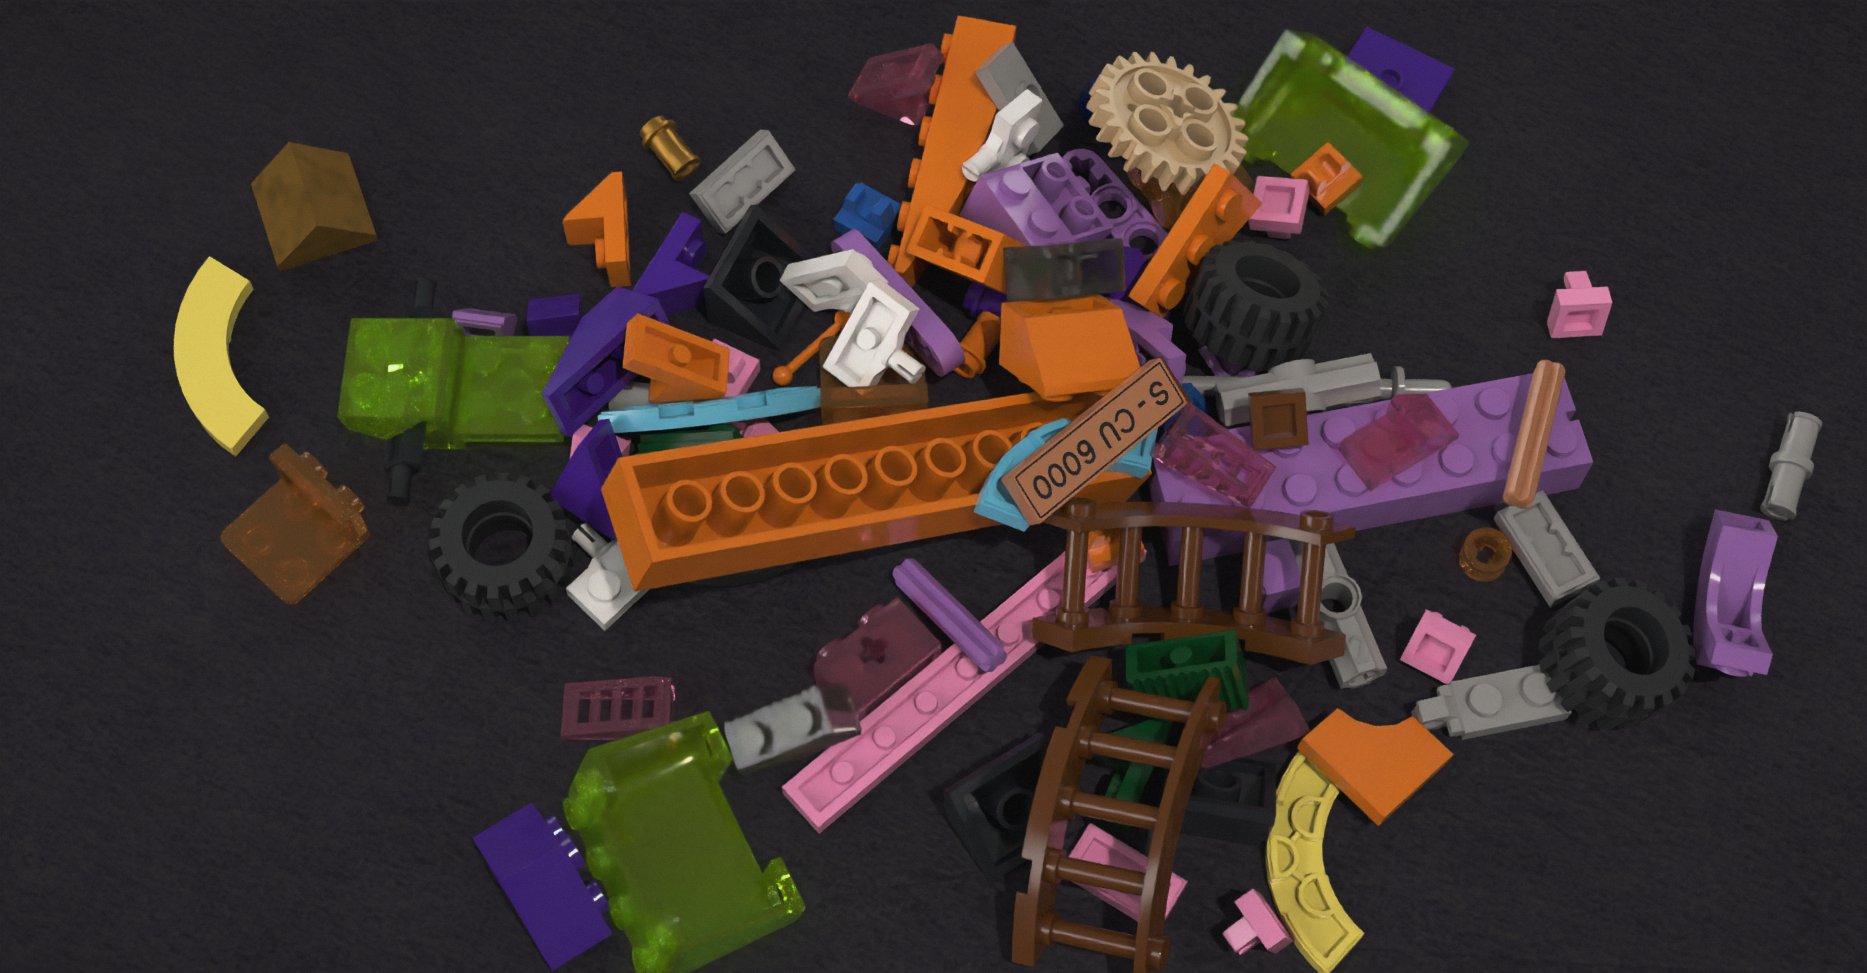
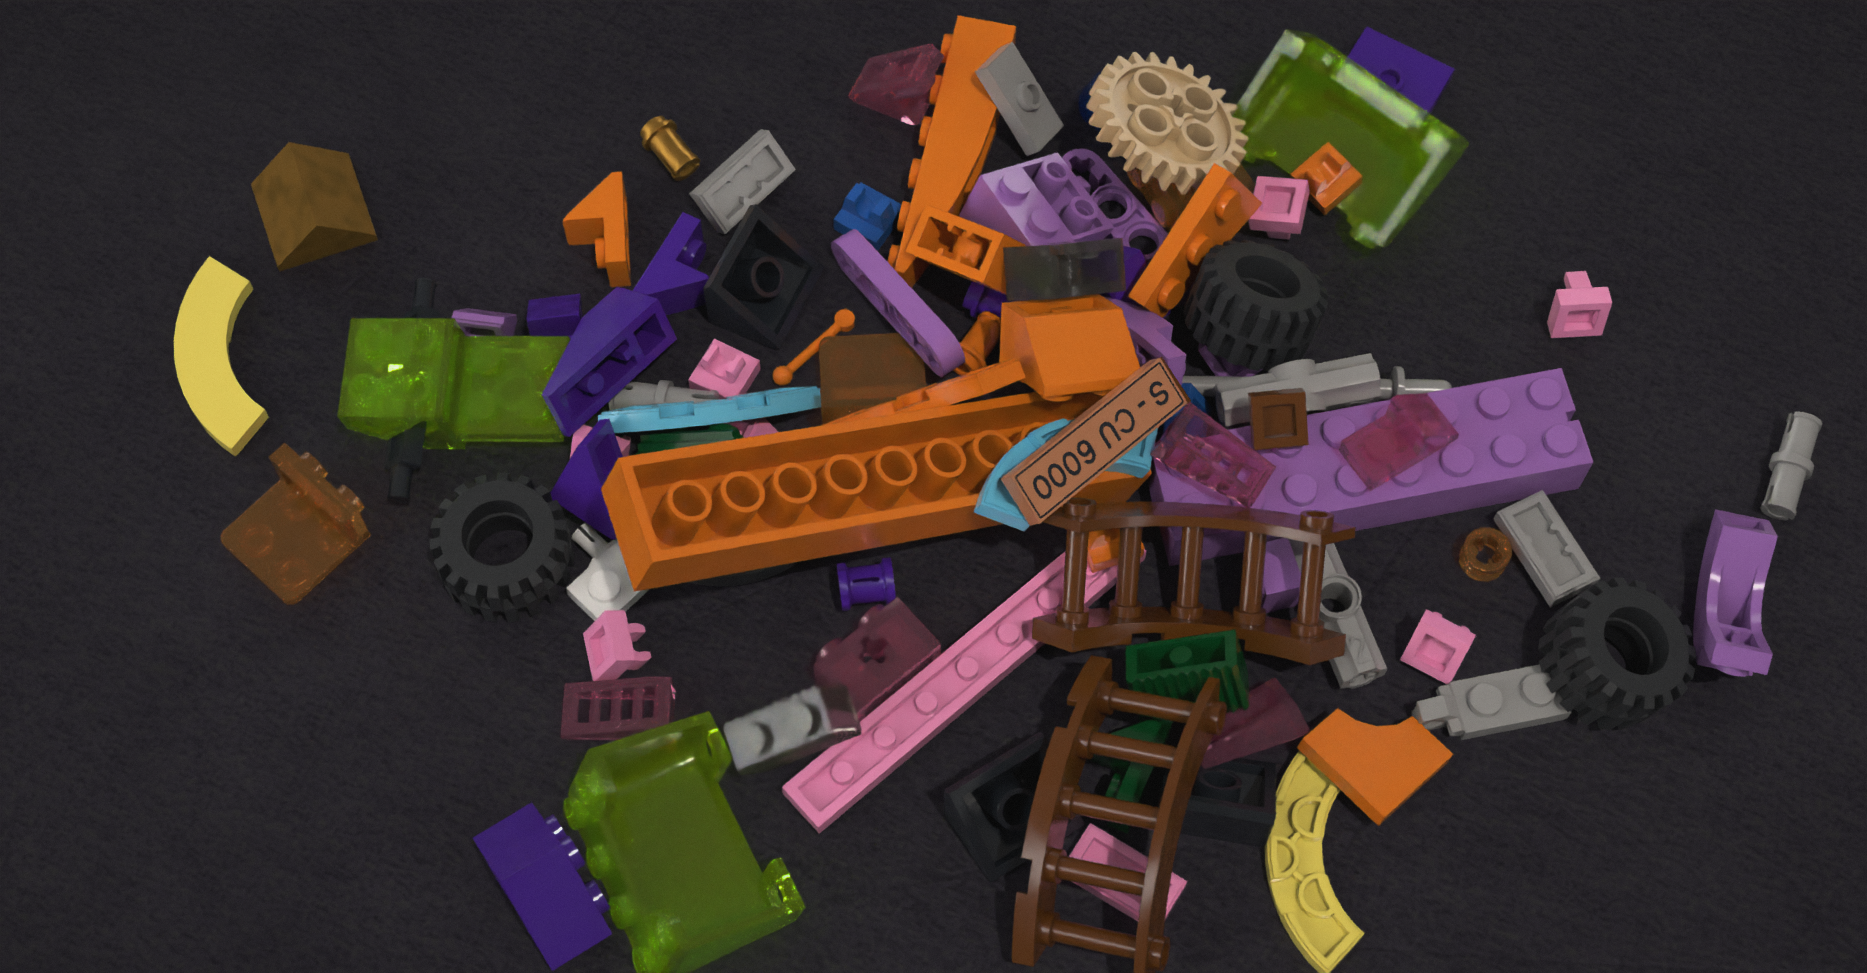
(611, 646): none -> bright pink tile
(676, 361): orange slope -> none
(831, 280): white plate -> none
(866, 583): none -> dark purple bush
(875, 339): white plate -> none
(946, 393): none -> orange tile
(949, 615): medium lavender axle -> none
(1009, 139): white plate -> none
(1256, 926): bright pink tile -> none
(1534, 434): nougat axle -> none

